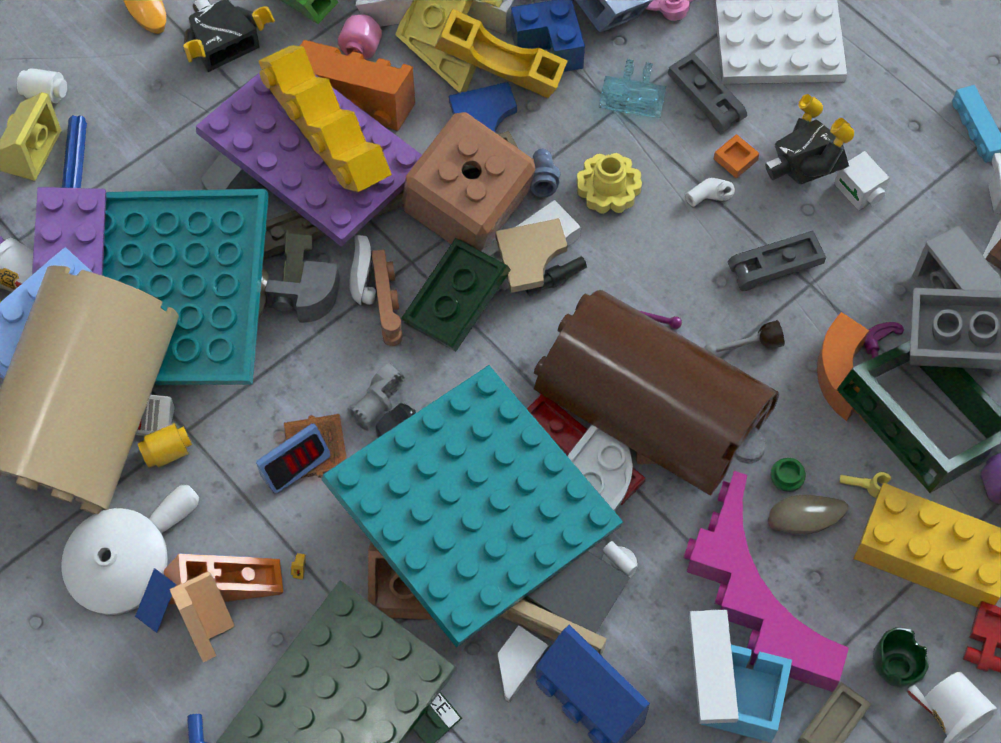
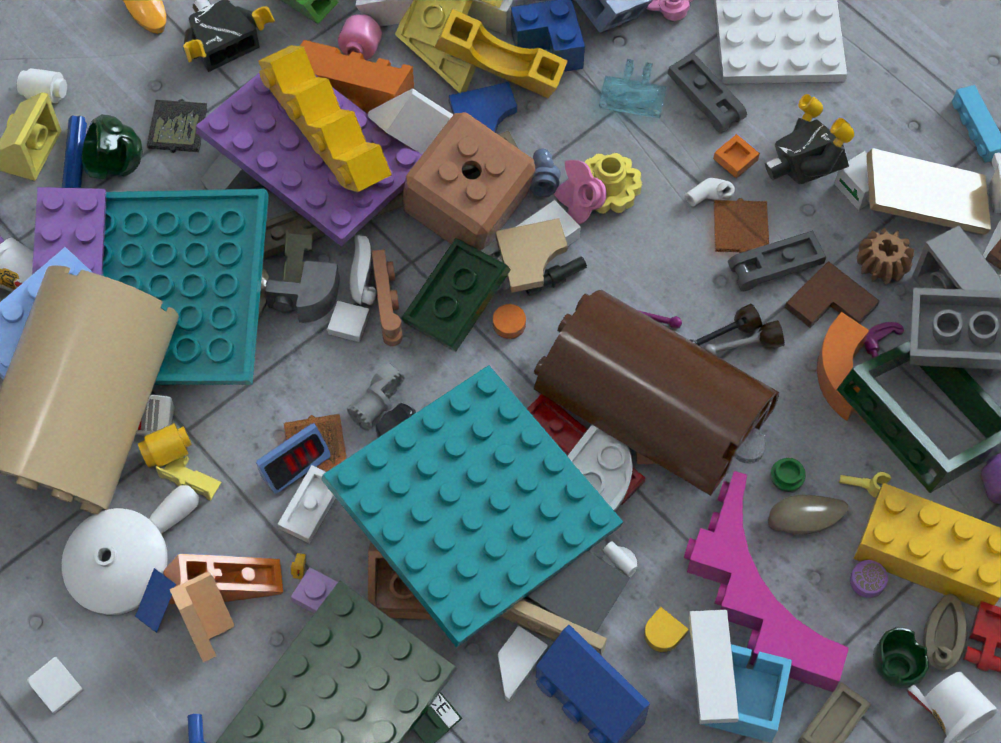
(54, 685): none -> white slope
(110, 148): none -> dark green helmet
(175, 125): none -> piece
(196, 480): none -> light yellow piece
(307, 507): none -> white plate
(313, 590): none -> lavender plate
(348, 321): none -> white tile
(411, 119): none -> white slope
(509, 321): none -> orange tile
(578, 189): none -> bright pink plate
(664, 631): none -> yellow tile
(740, 225): none -> clear orange piece
(746, 320): none -> hinge
(831, 289): none -> reddish brown tile
(868, 578): none -> medium lavender tile
(885, 256): none -> medium nougat gear
(928, 191): none -> tile
(945, 633): none -> dark tan arm

